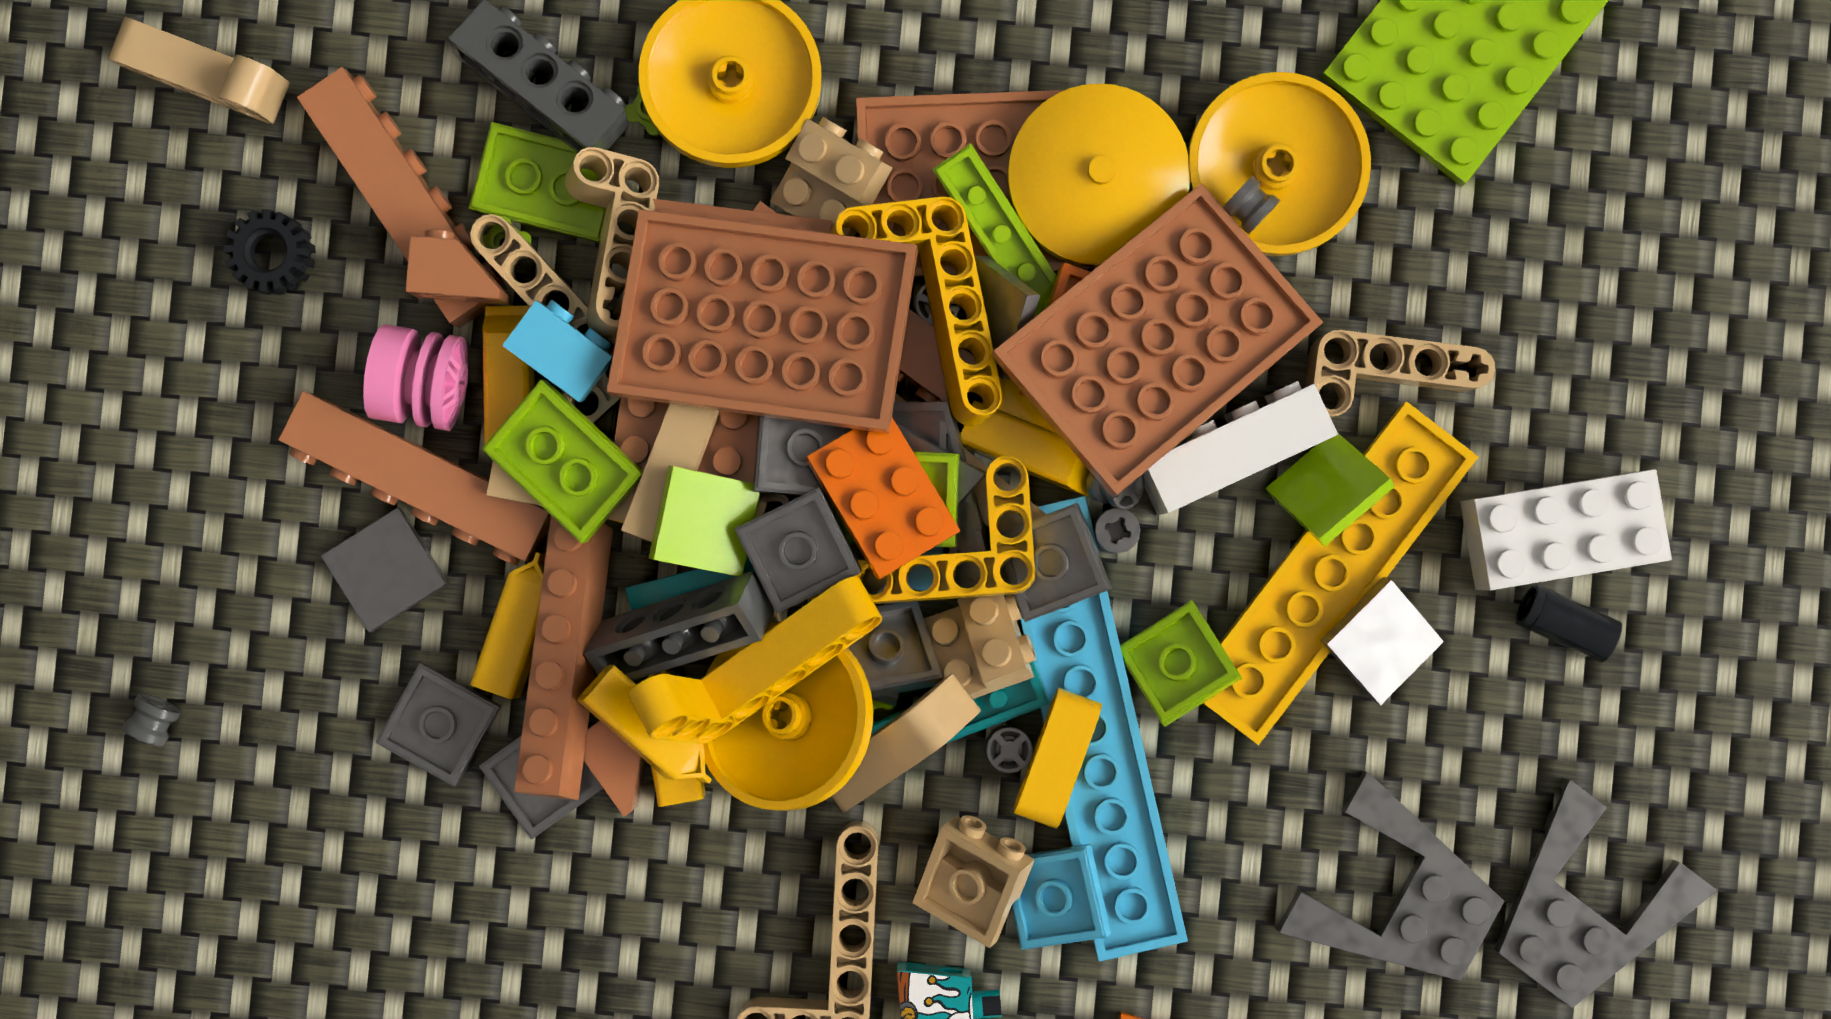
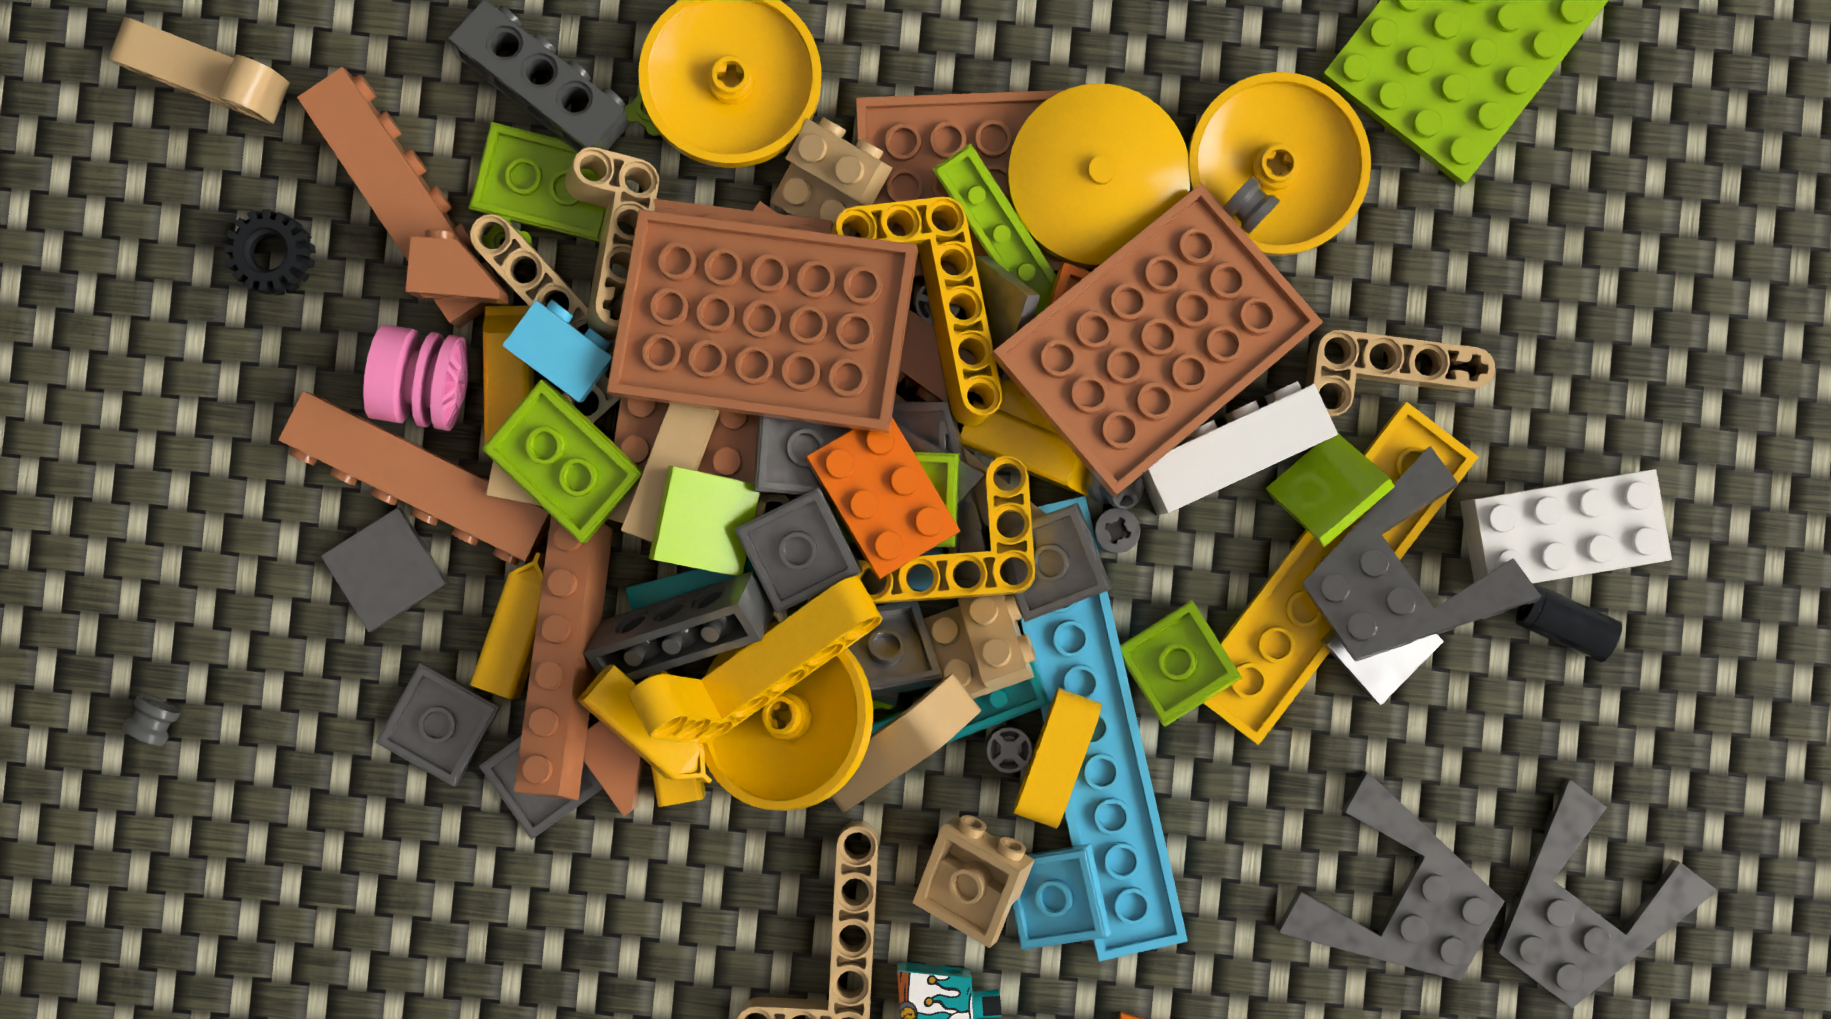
(1373, 597): none -> flat silver wing

